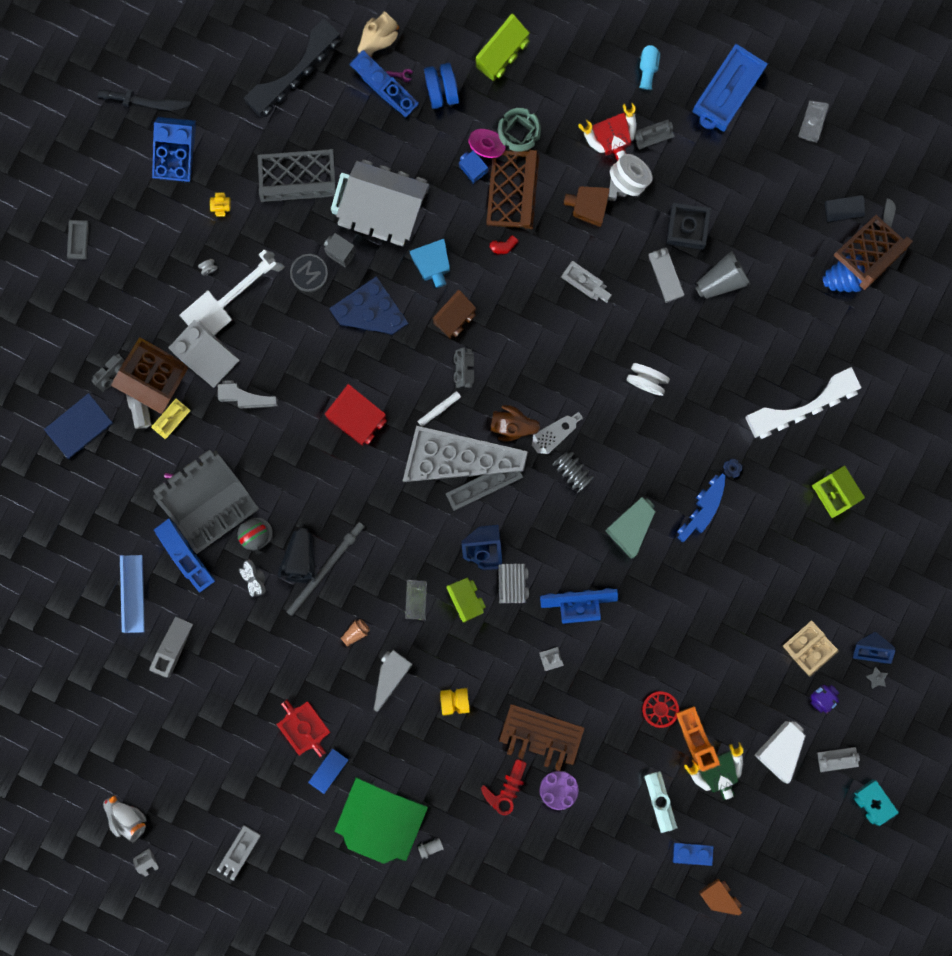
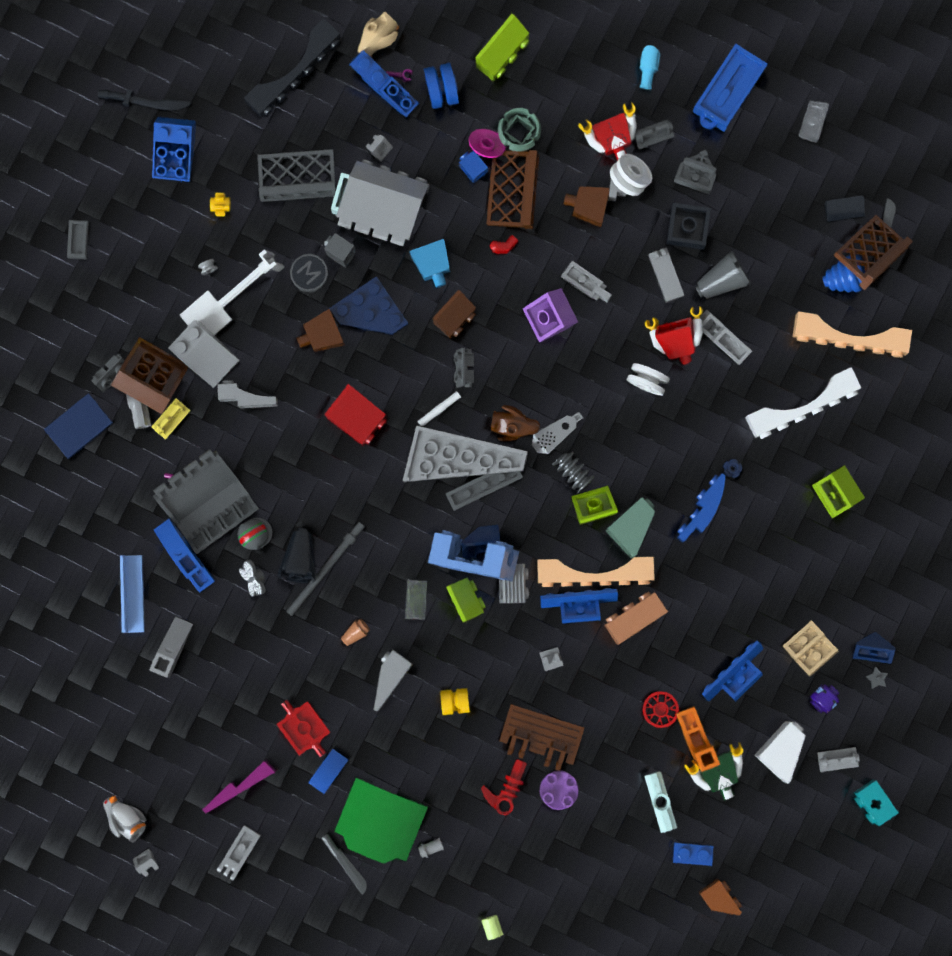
(261, 772): none -> magenta slope
(321, 333): none -> reddish brown torso
(351, 871): none -> dark grey piece
(379, 147): none -> light grey tile
(492, 927): none -> yellowish green piece
(498, 563): none -> medium blue plate
(550, 314): none -> medium lavender slope
(594, 505): none -> lime slope
(635, 617): none -> nougat brick
(637, 569): none -> light nougat arch
(677, 338): none -> red torso
(697, 173): none -> dark grey slope
(724, 338): none -> light grey slope
(738, 676): none -> blue bracket
(812, 327): none -> light nougat arch

